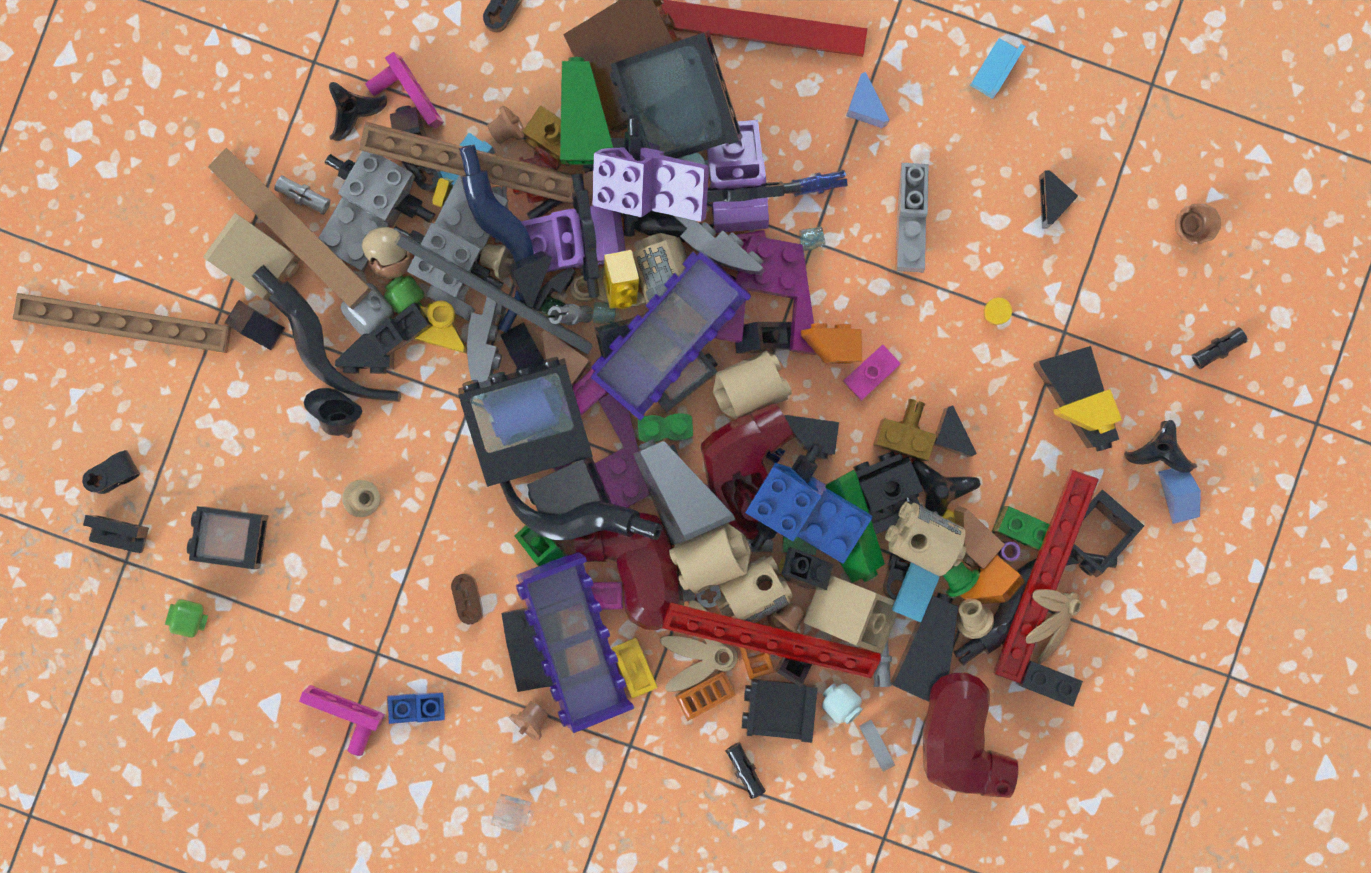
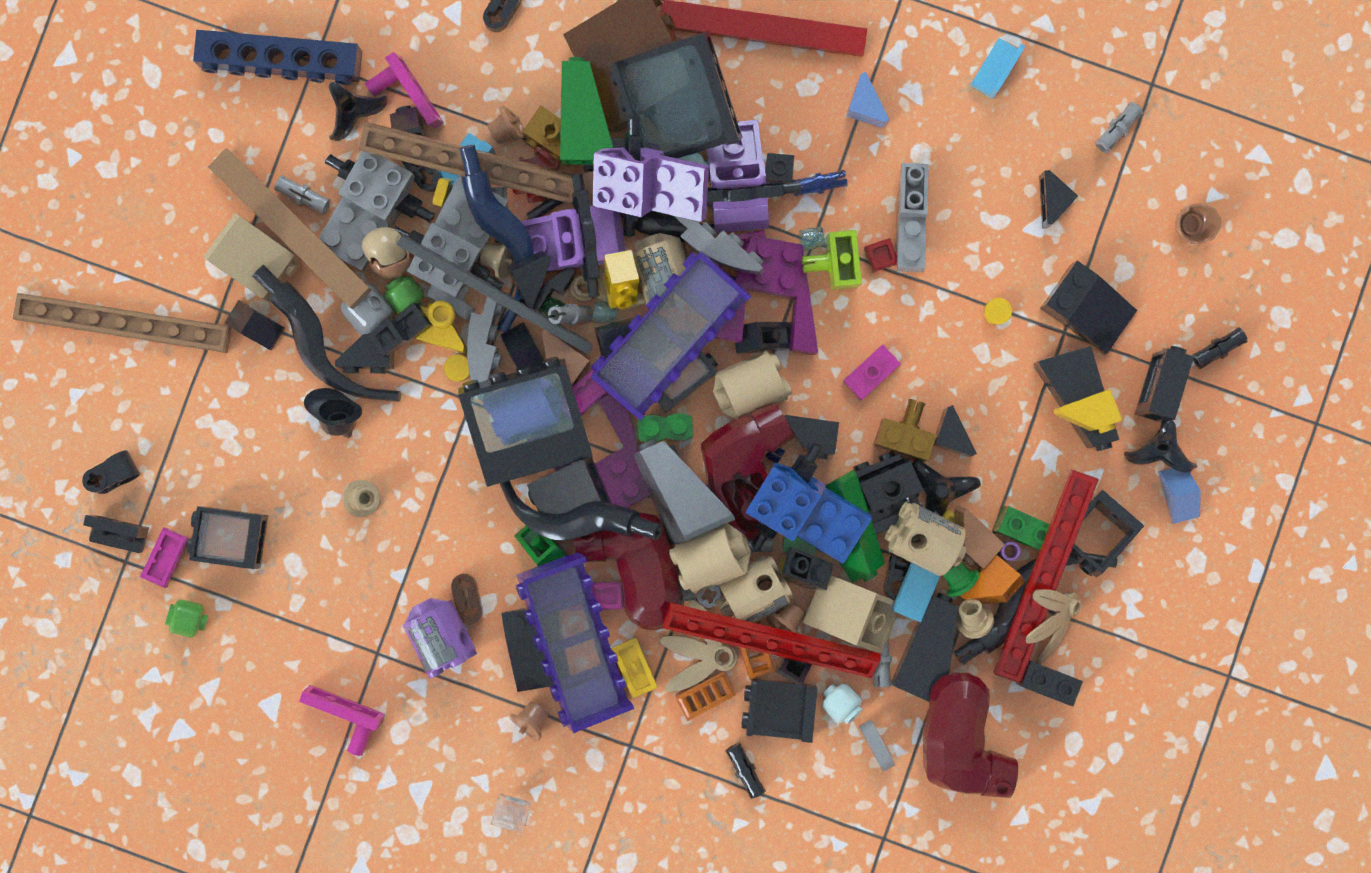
(165, 557): none -> dark pink plate
(211, 43): none -> dark blue brick
(415, 707): blue slope -> none
(438, 636): none -> medium lavender cylinder
(457, 368): none -> yellow tile
(779, 167): none -> black brick
(835, 344): orange slope -> none
(840, 260): none -> lime brick
(881, 255): none -> red tile
(1089, 307): none -> black slope
(1119, 127): none -> light grey pin
(1164, 384): none -> black window

